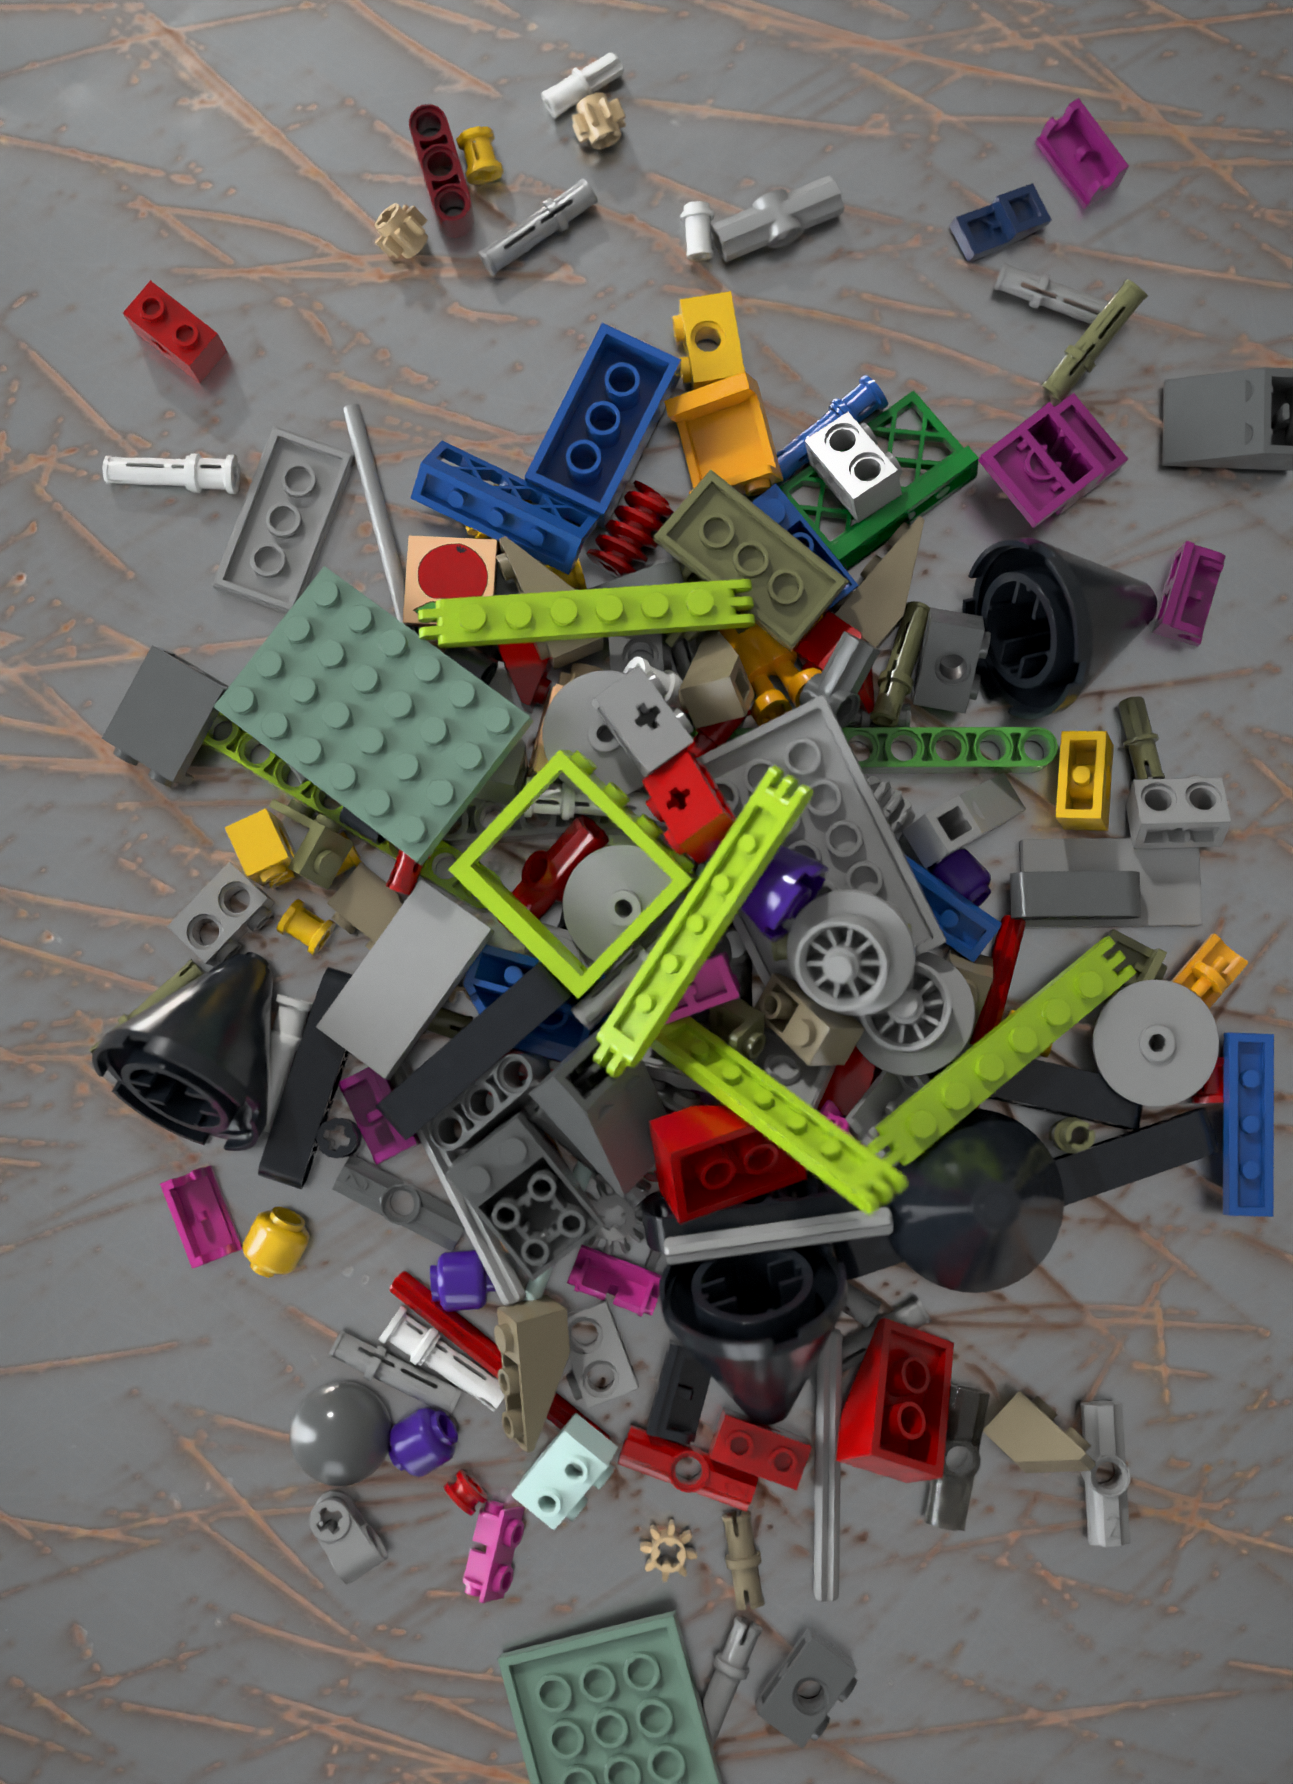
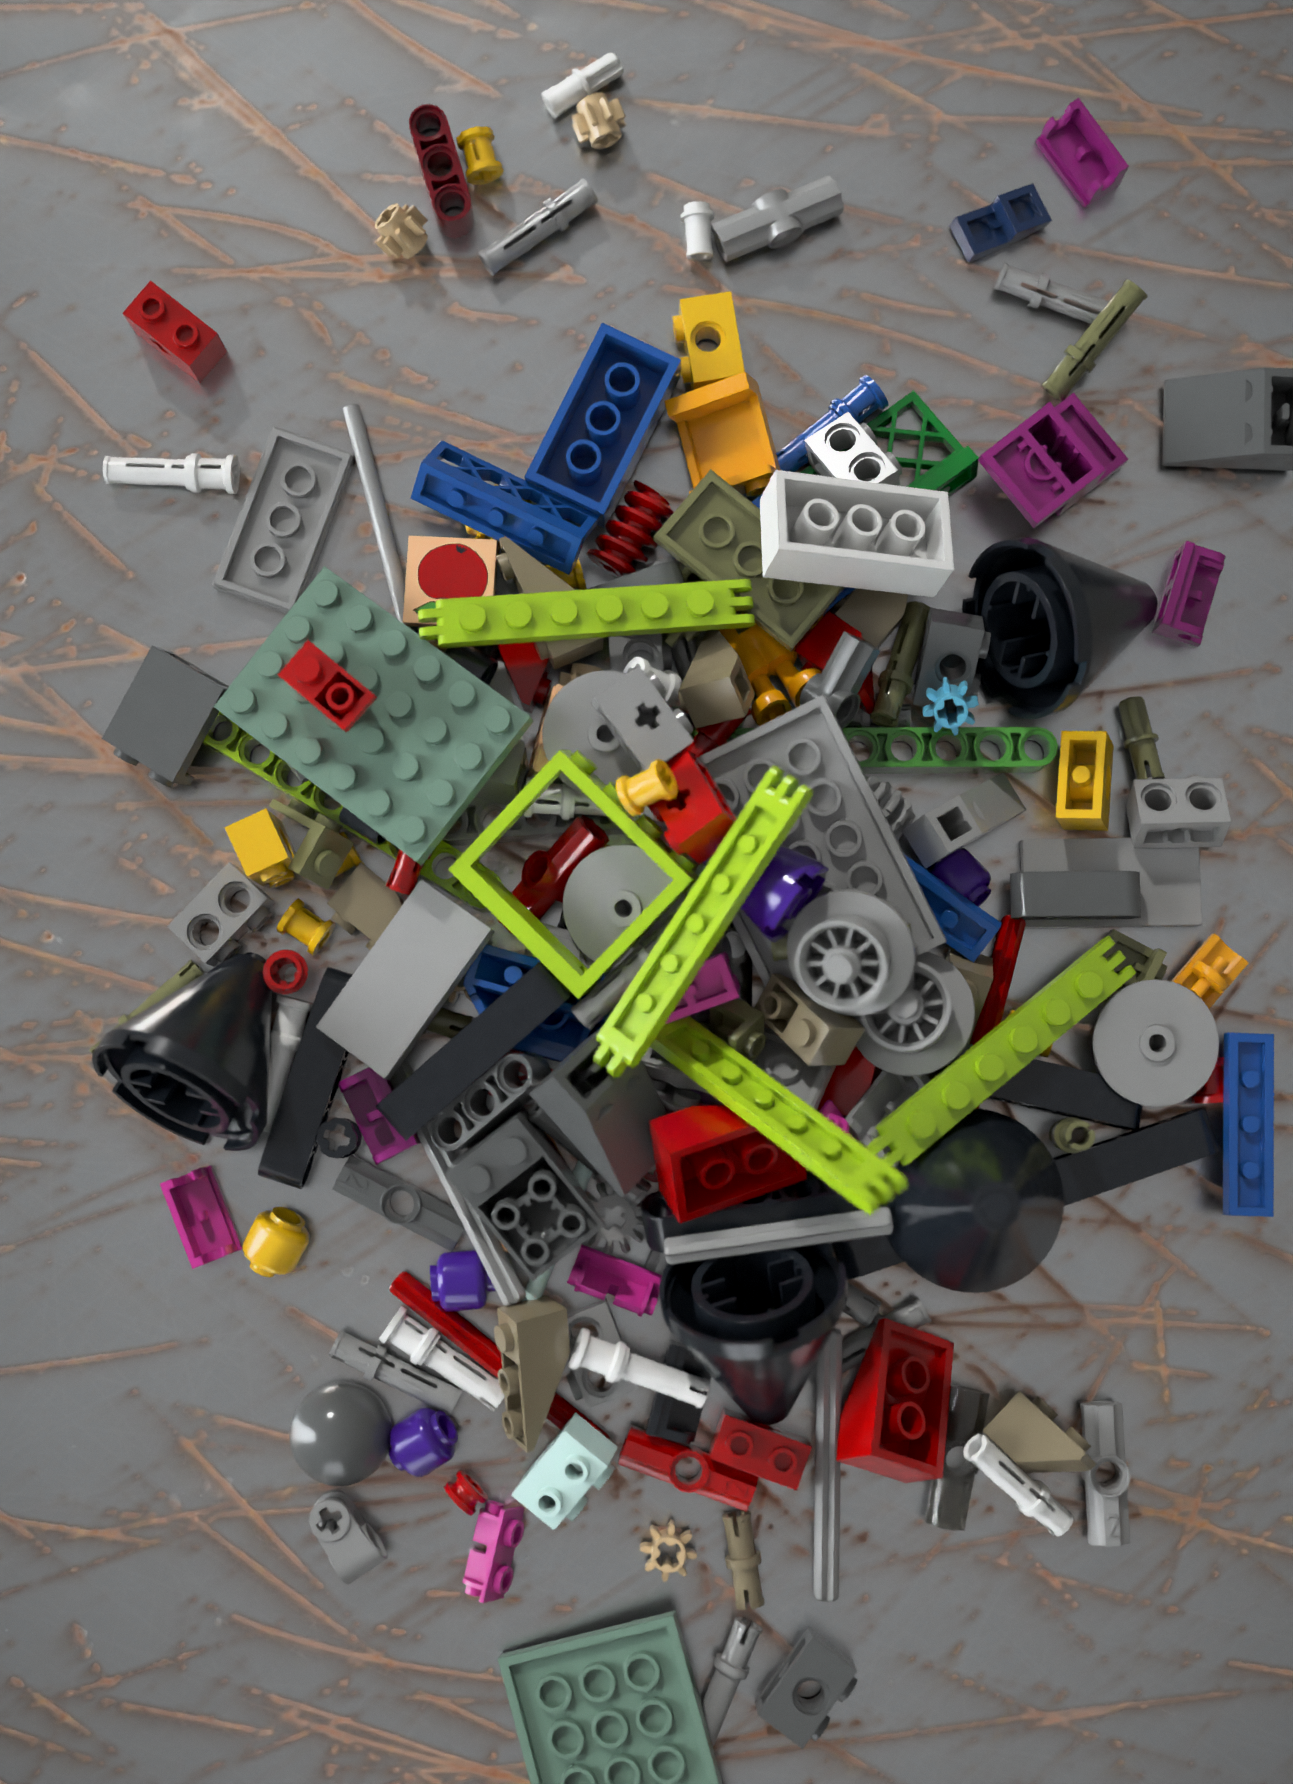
(276, 967): none -> red cone
(327, 686): none -> red slope
(618, 1363): none -> white pin
(646, 787): none -> yellow bush
(855, 534): none -> white brick
(962, 703): none -> medium azure gear
(1030, 1495): none -> white pin

